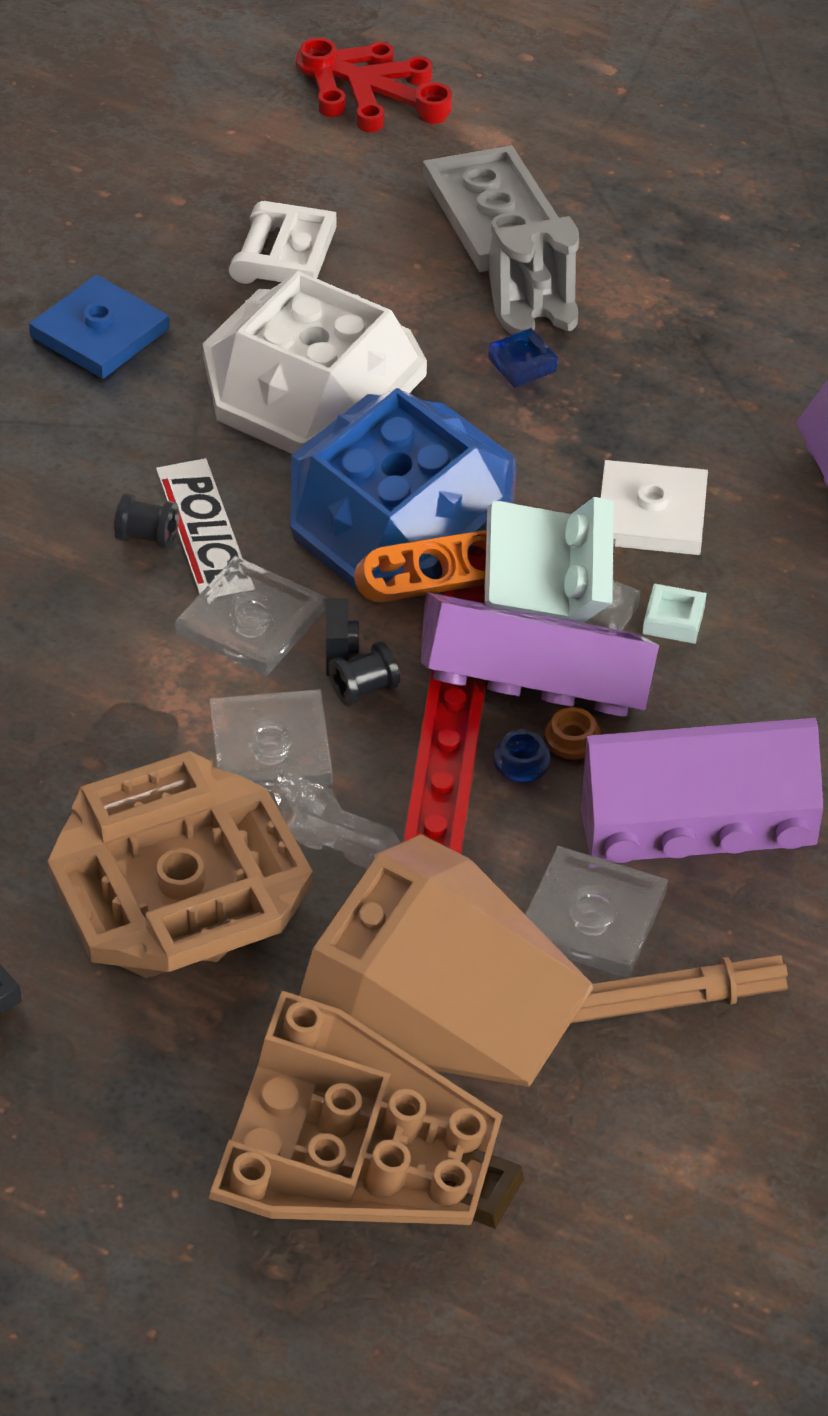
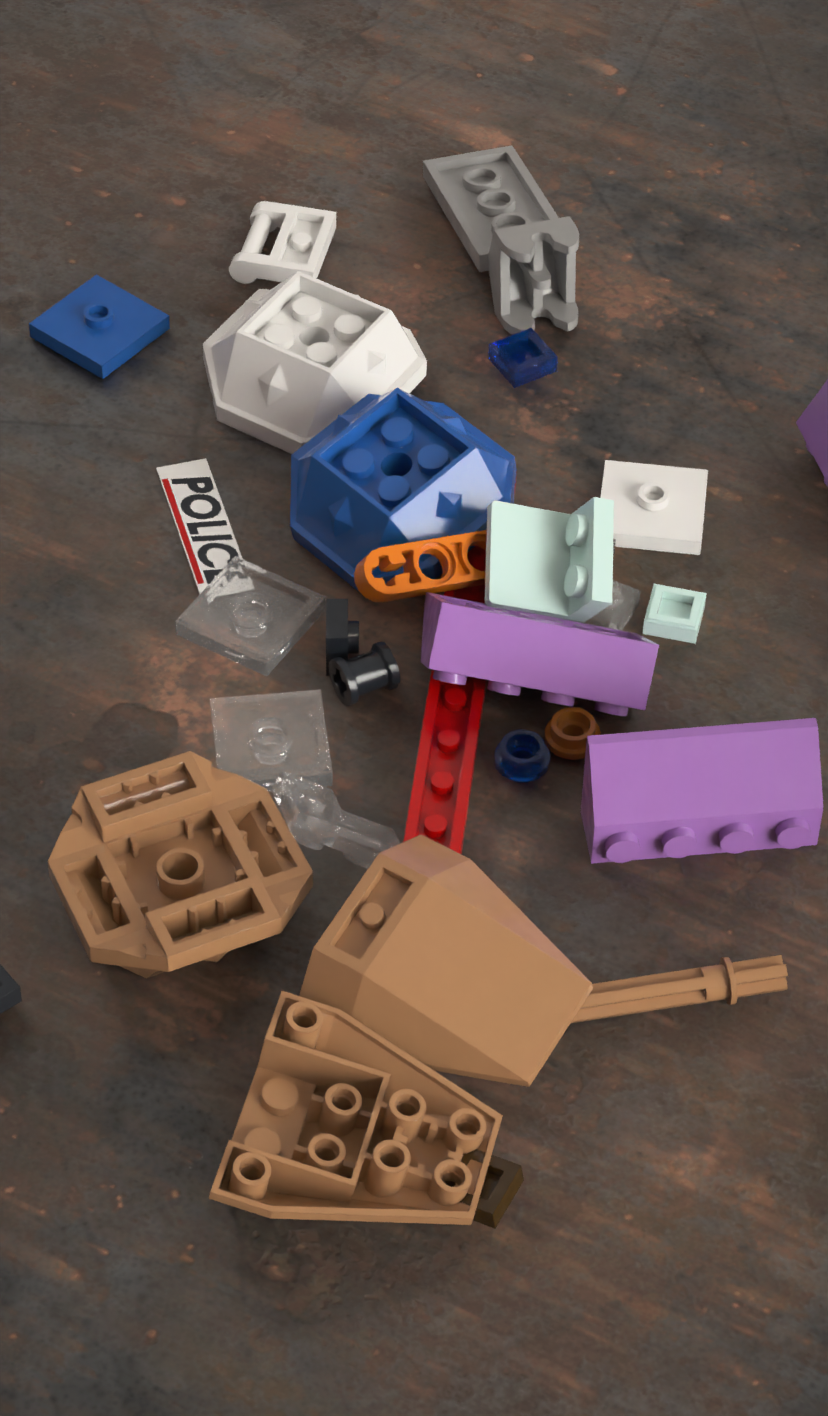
(146, 521): black bush -> none
(322, 61): red plant -> none
(596, 910): clear plate -> none

